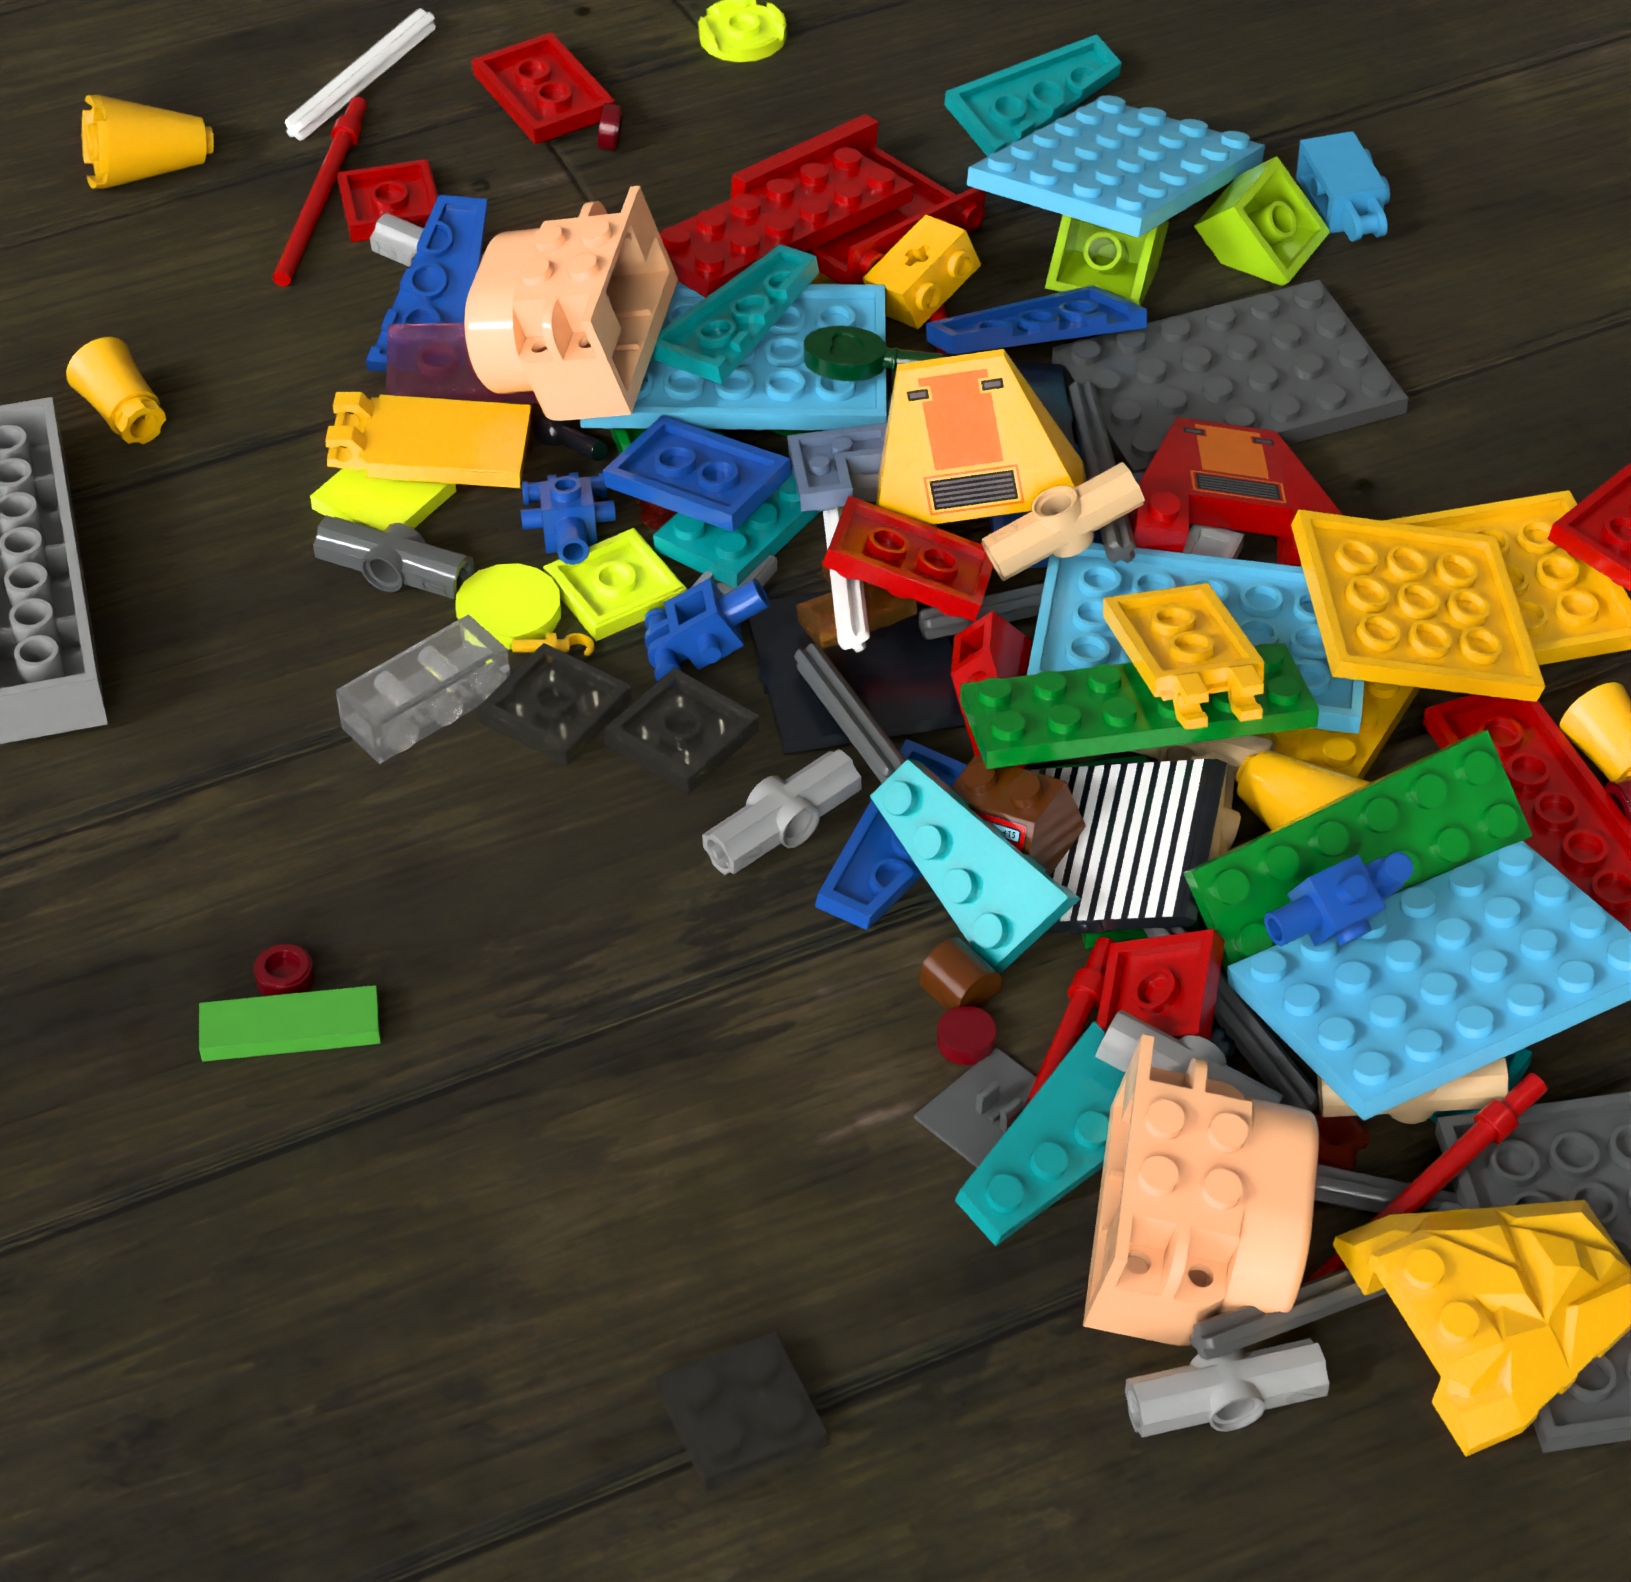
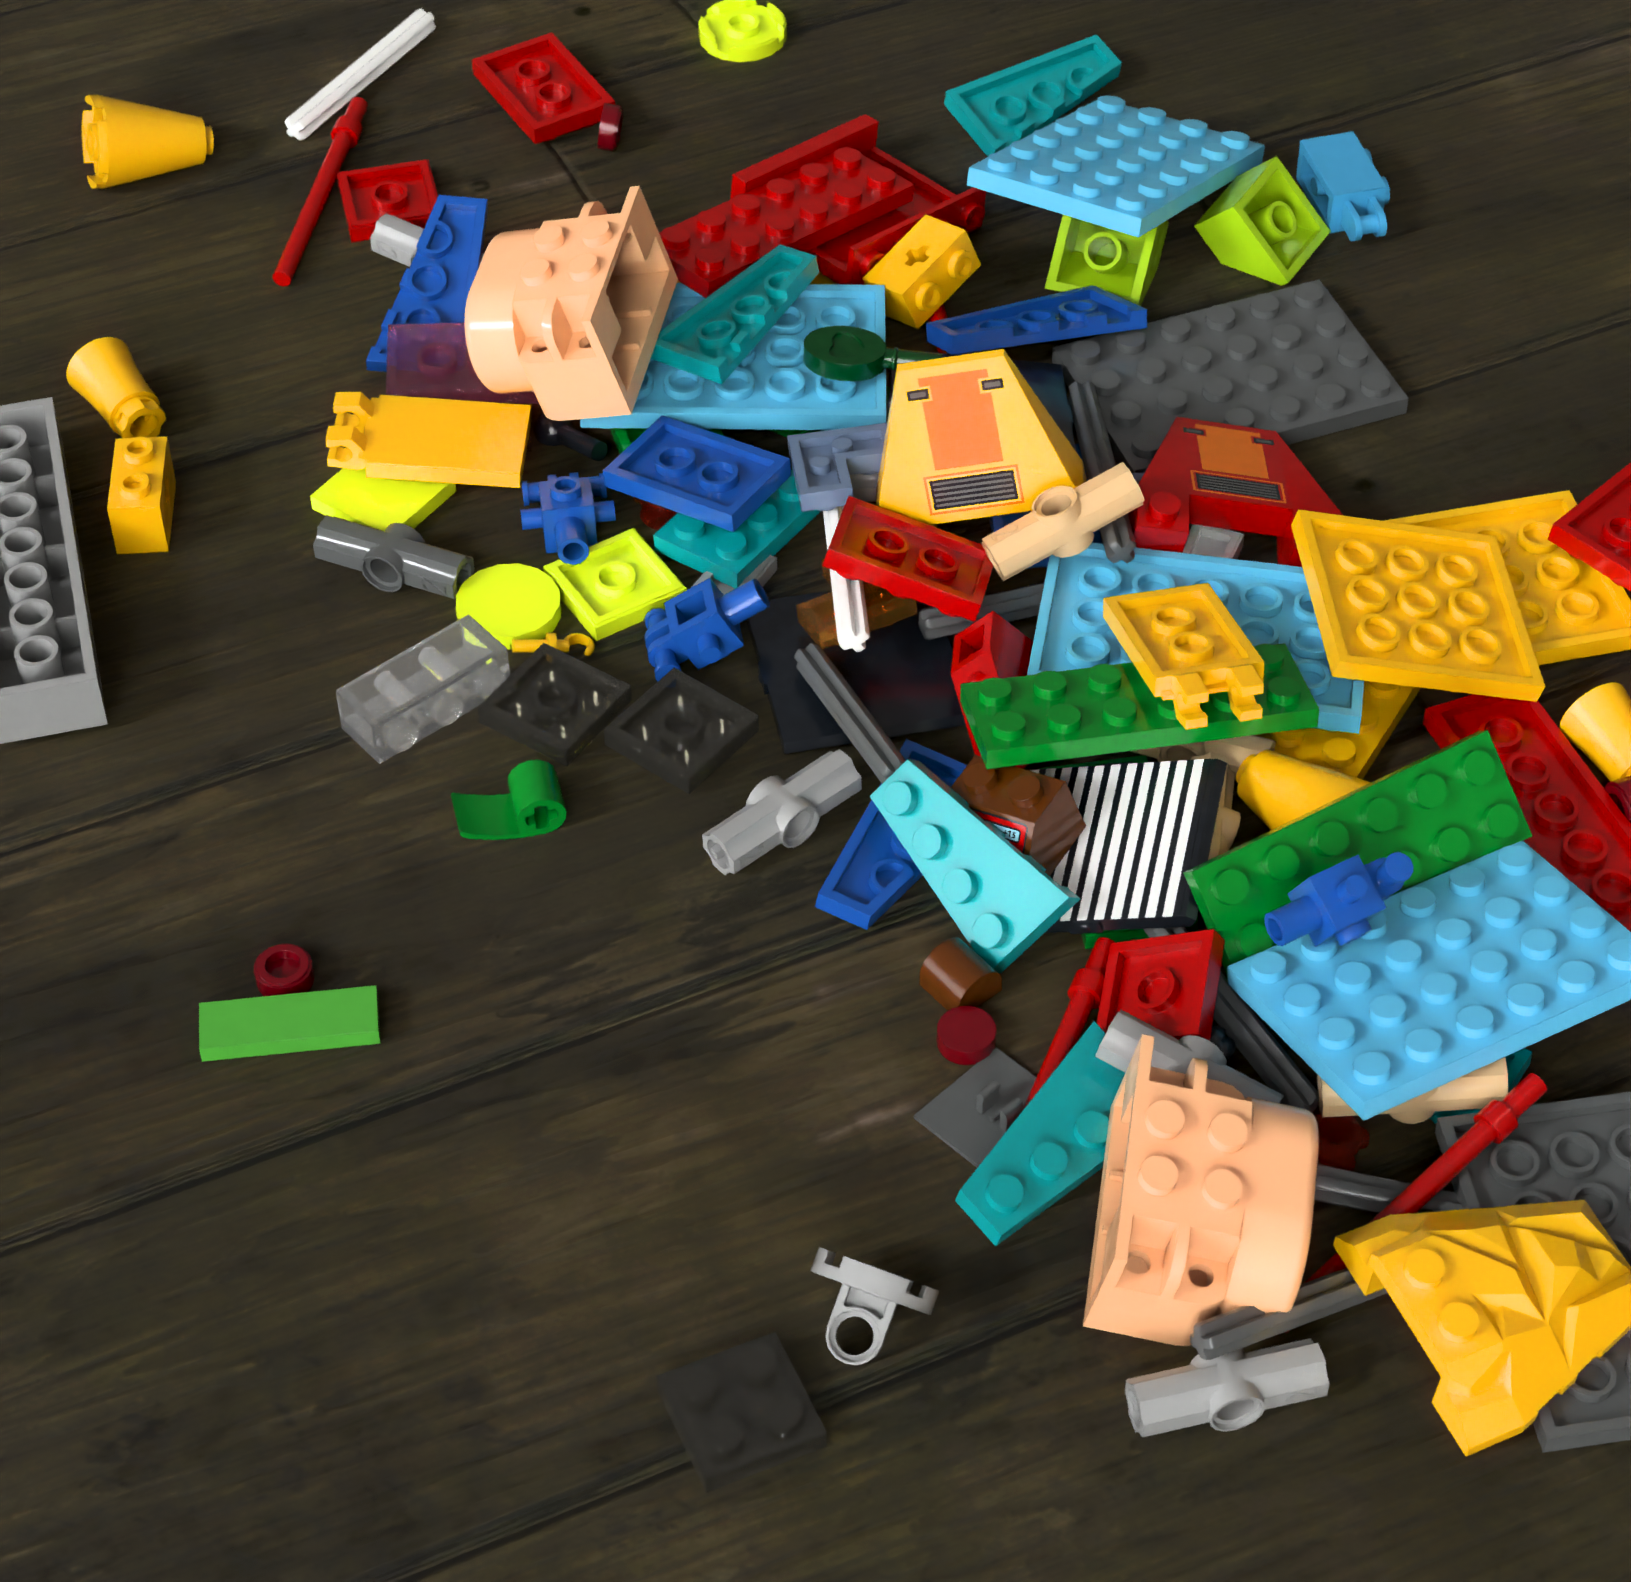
(141, 495): none -> yellow brick
(529, 810): none -> green panel
(868, 1295): none -> light grey tile

